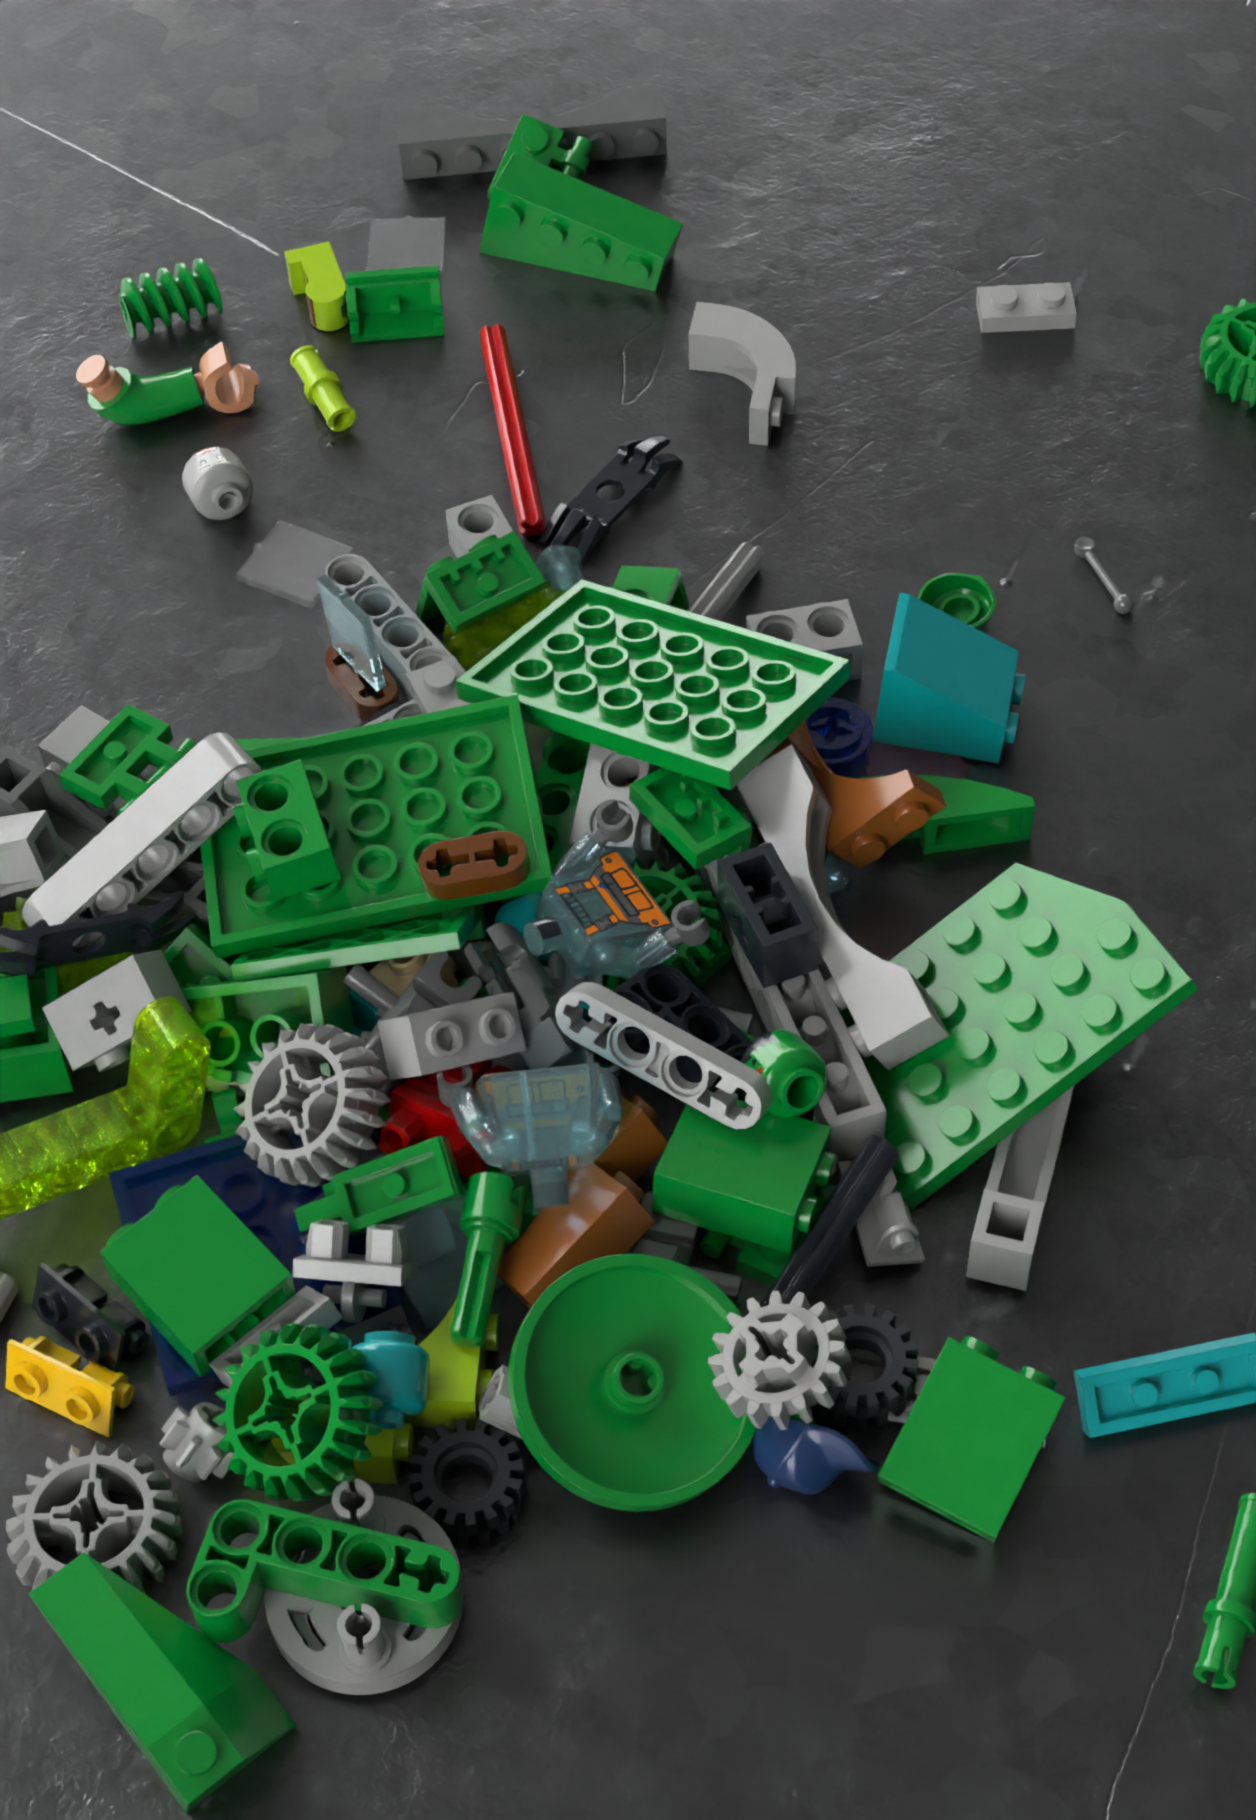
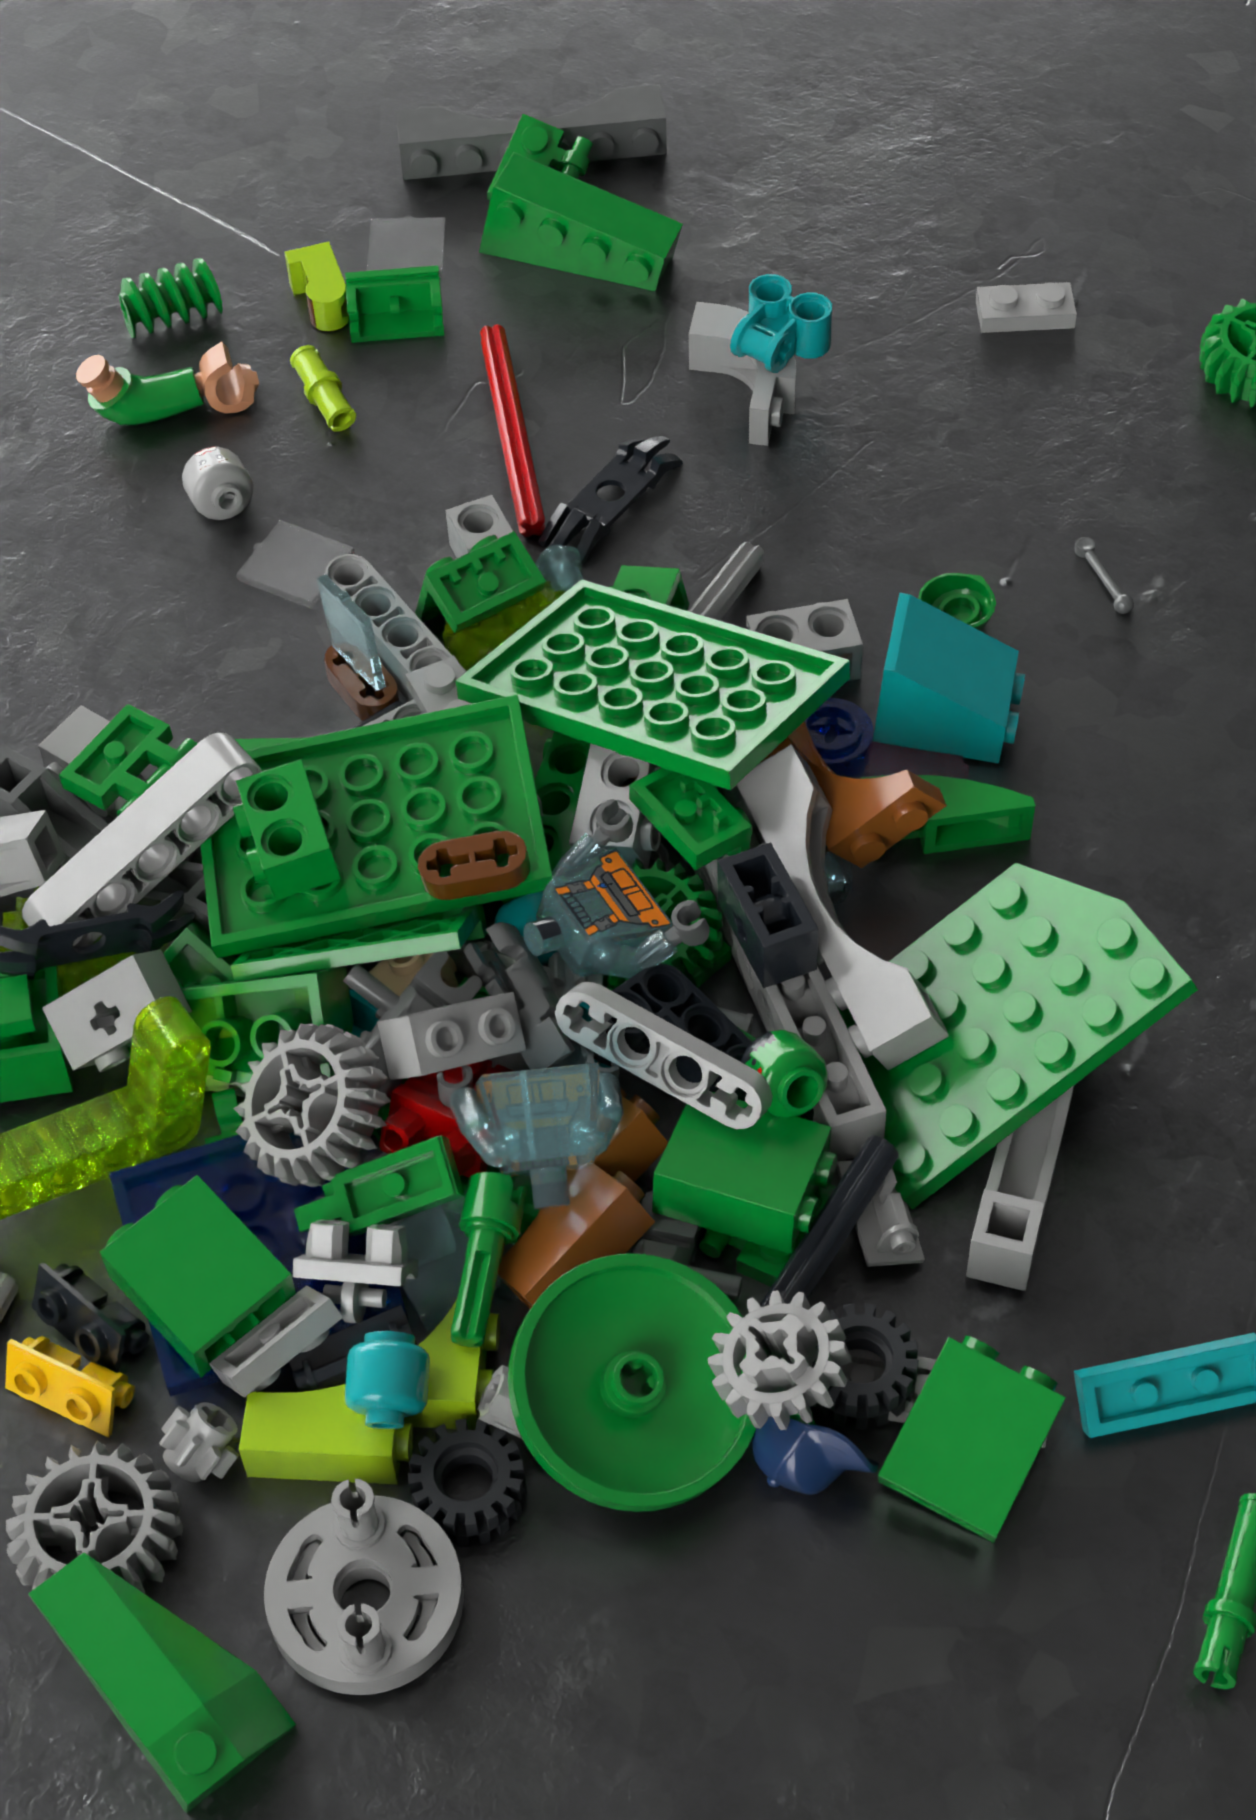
(325, 1579): green beam -> none
(327, 1426): green gear -> none
(782, 324): none -> teal piece

